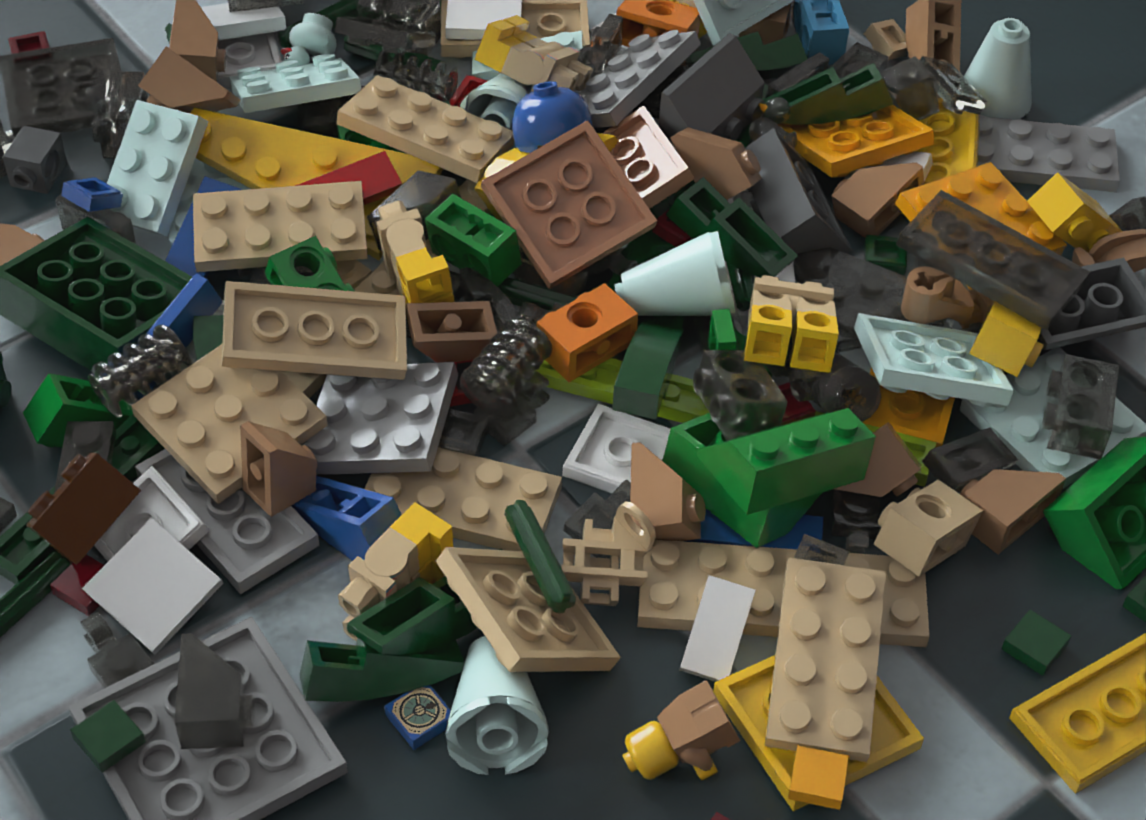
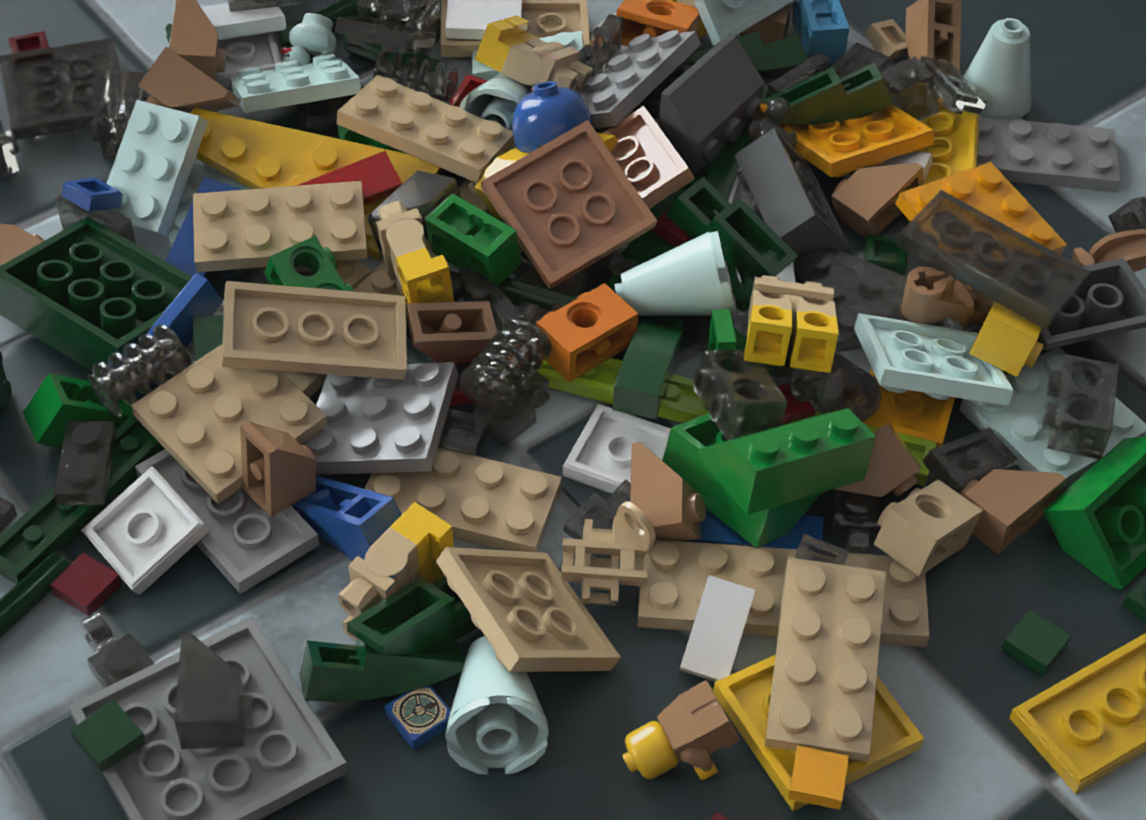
(35, 159): dark grey brick -> none
(81, 506): reddish brown brick -> none
(153, 586): white tile -> none
(540, 557): dark green axle -> none
(718, 160): medium nougat slope -> none
(1072, 213): yellow brick -> none

